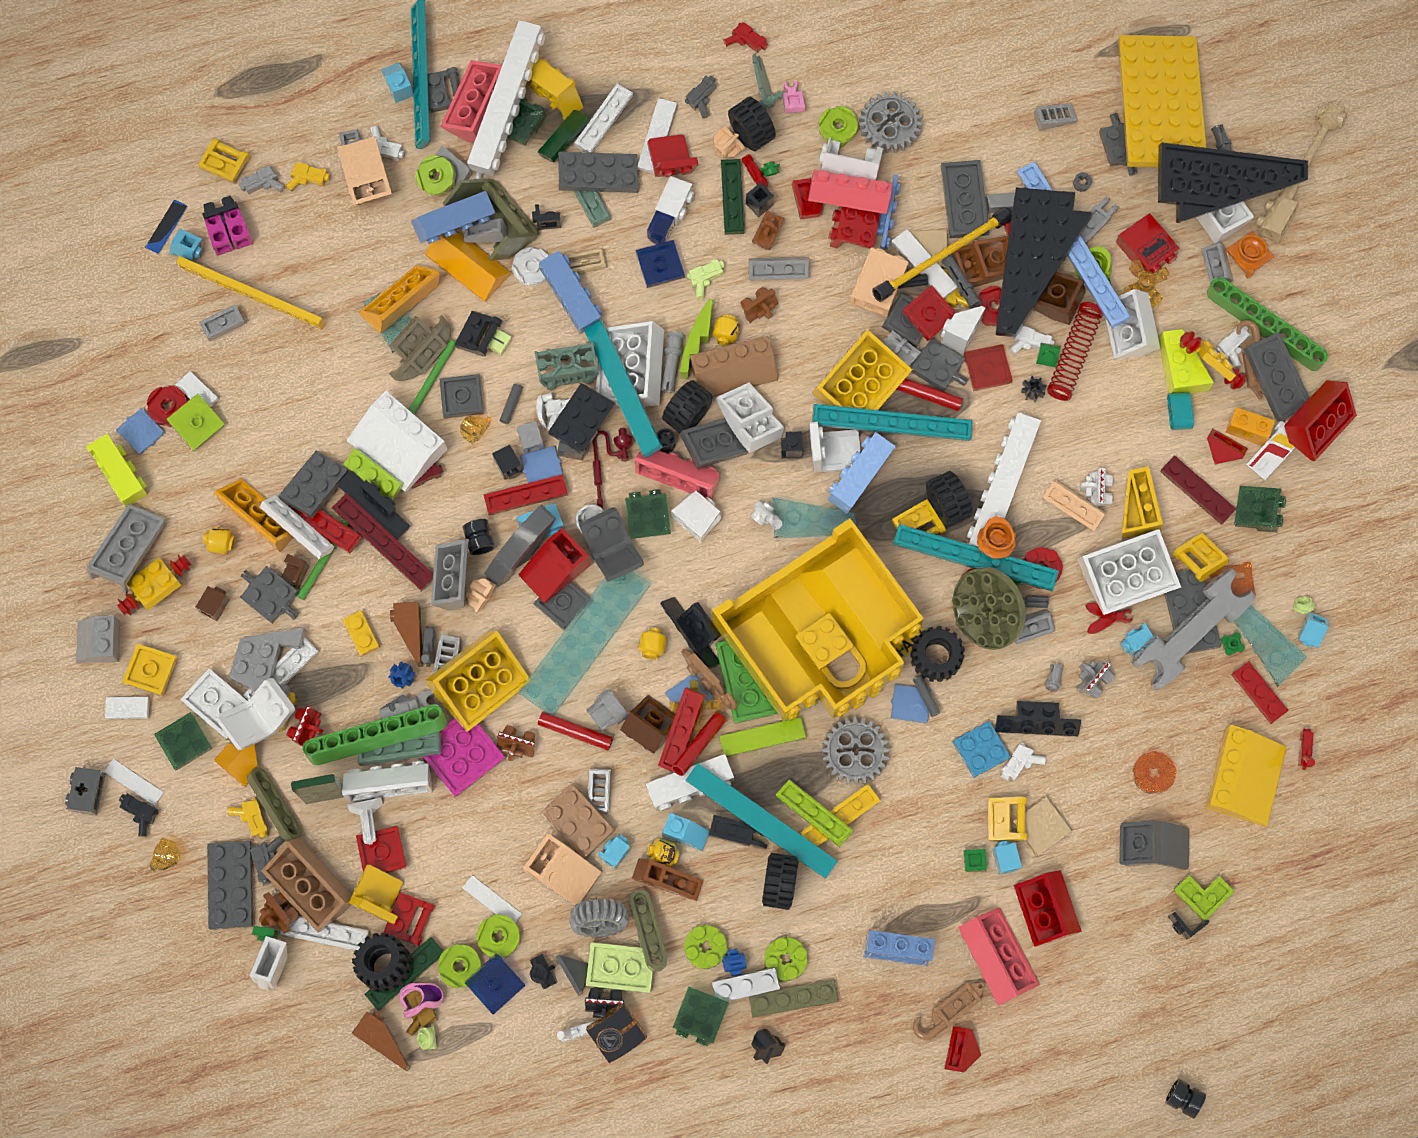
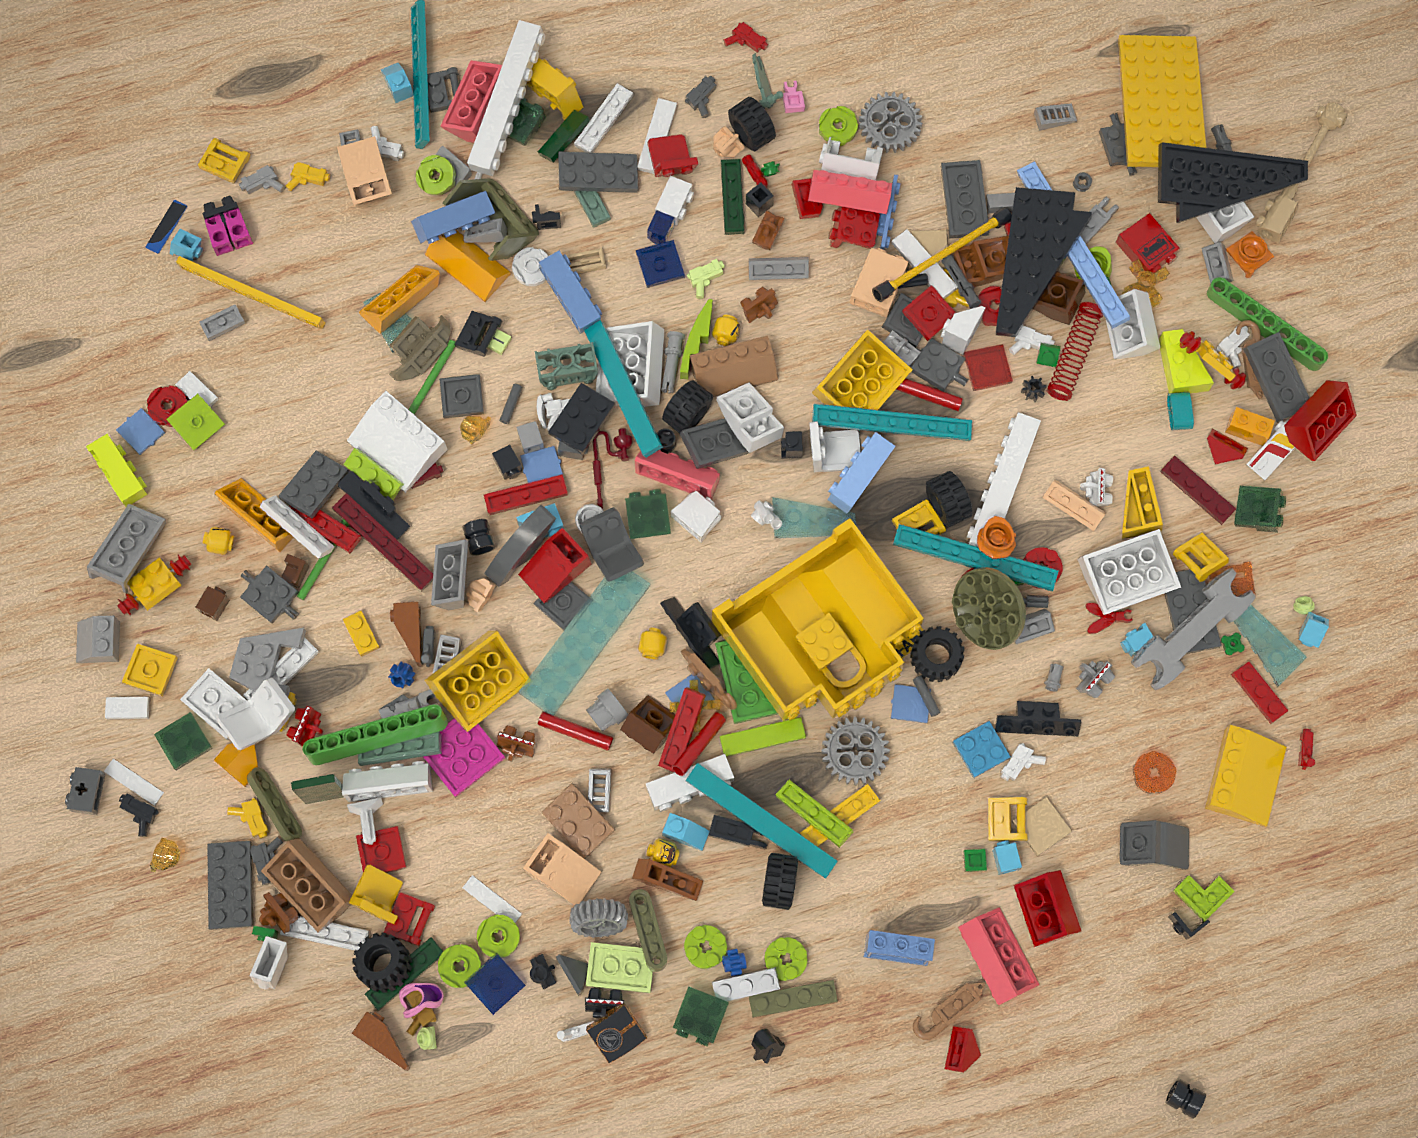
(615, 851): medium azure brick -> none

